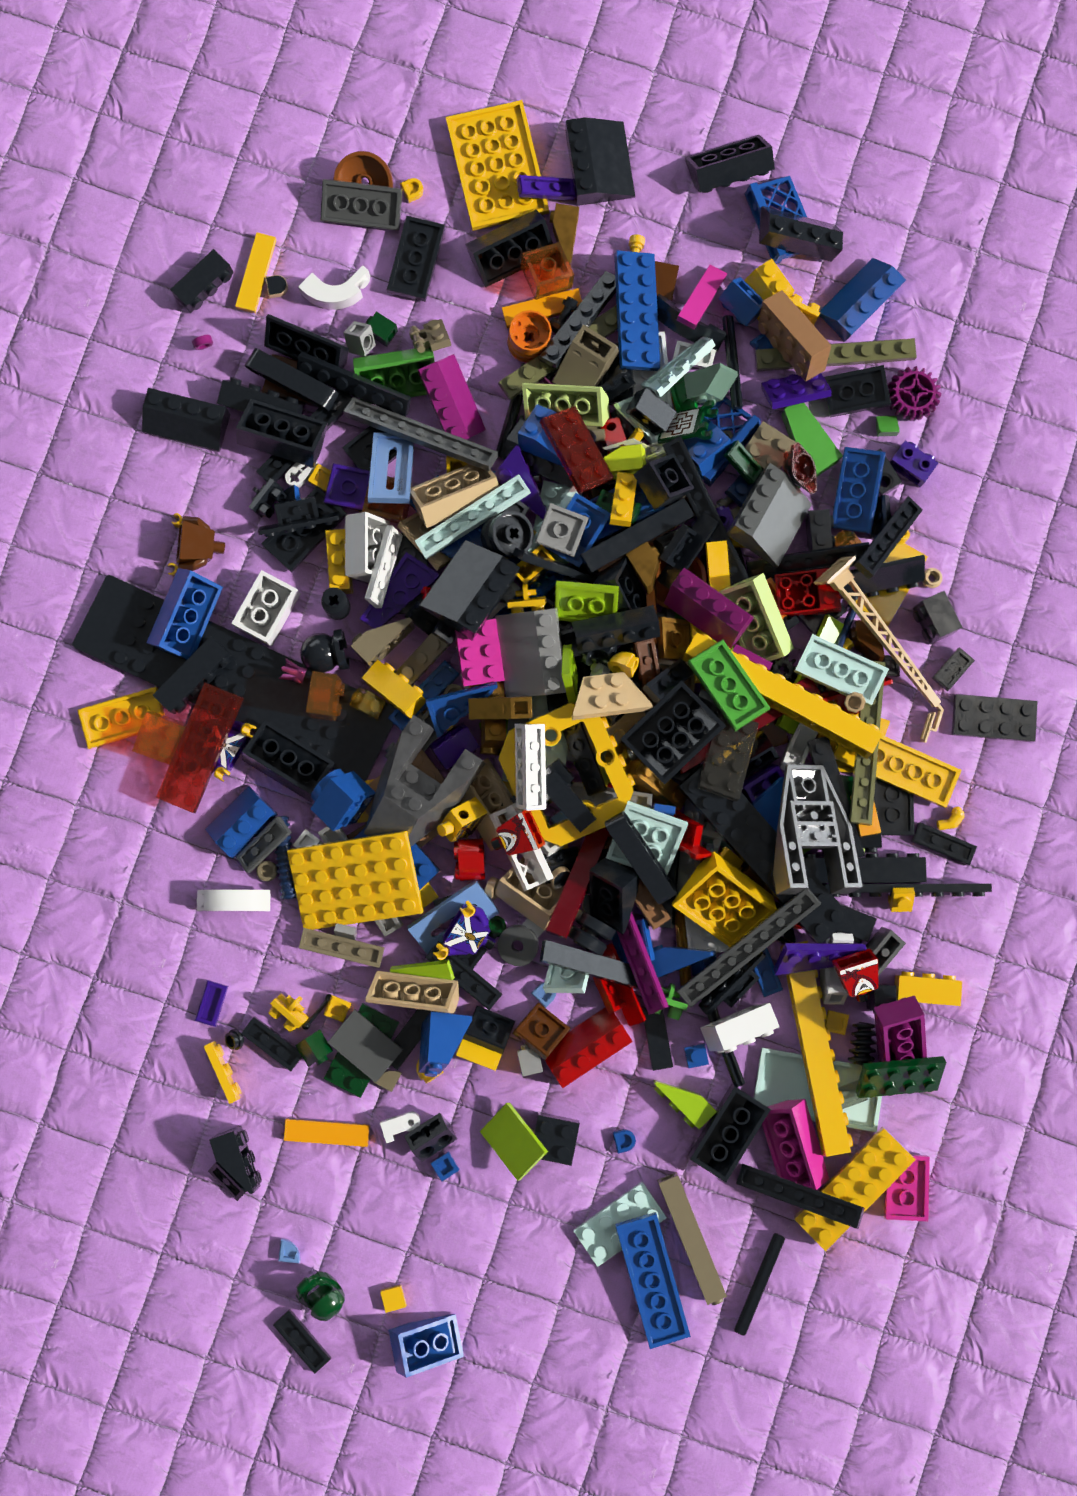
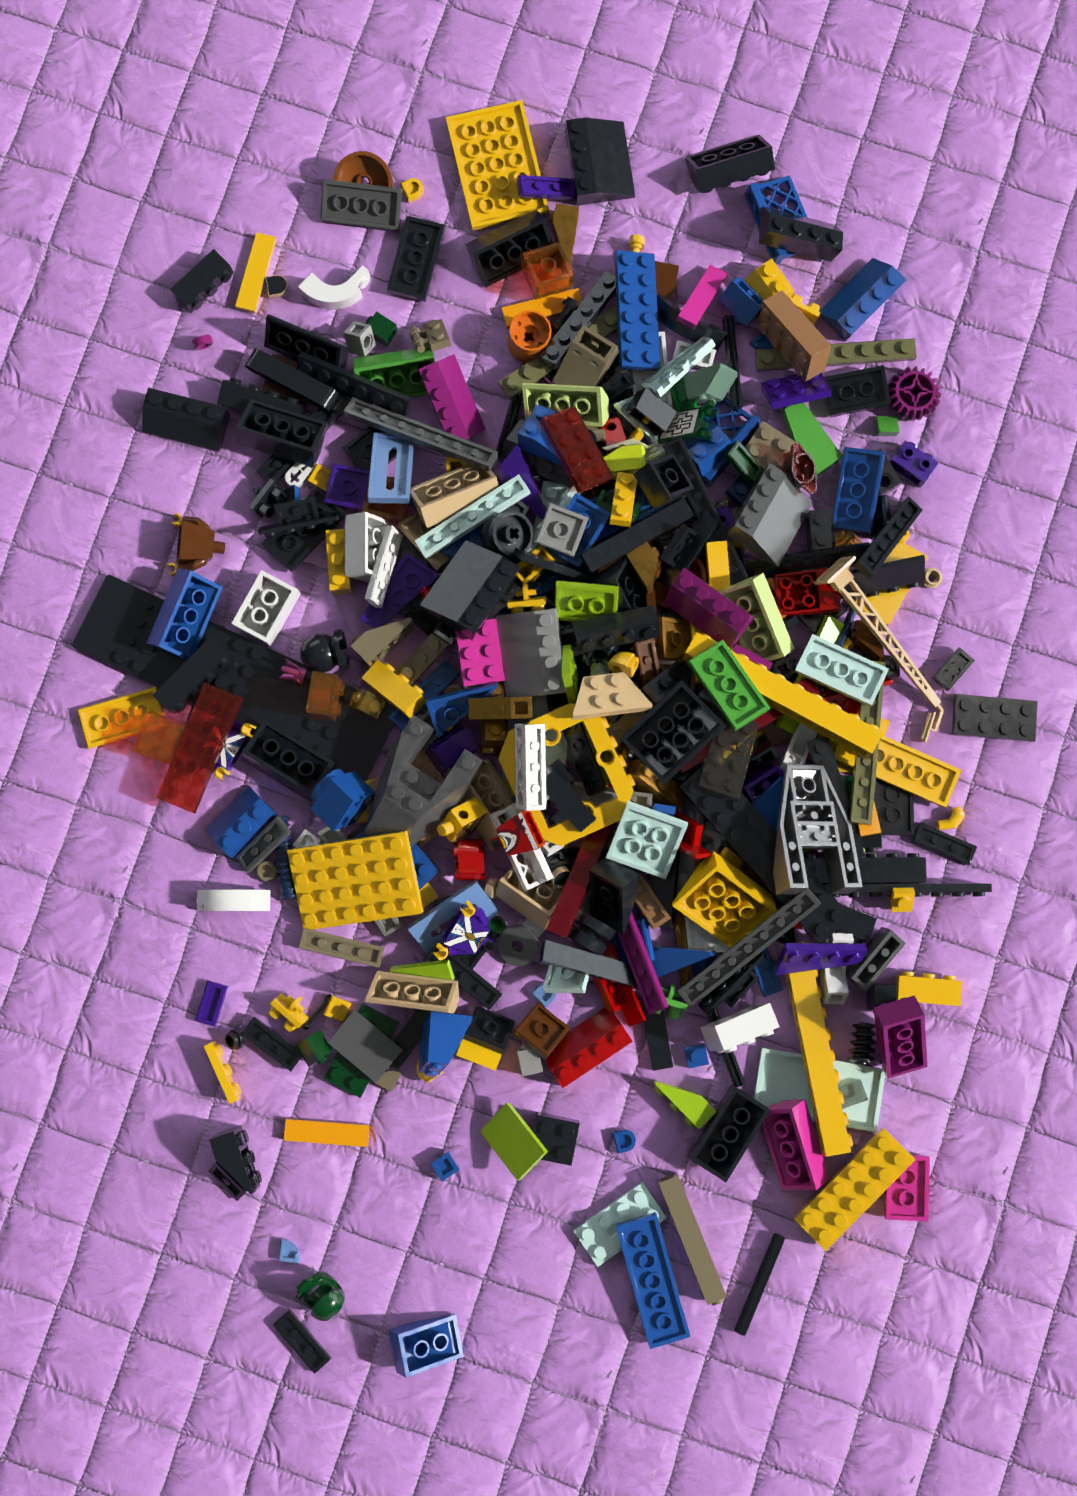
(337, 596): black piece -> none
(345, 931): light grey tile -> none
(393, 1298): yellow tile -> none
(398, 1124): white leg -> none
(430, 1137): black brick -> none
(641, 857): black beam -> none
(800, 1196): black plate -> none
(836, 1022): yellow tile -> none
(855, 702): tan tile -> none
(858, 973): torso -> none
(900, 1077): dark green plate -> none
(936, 617): black brick -> none

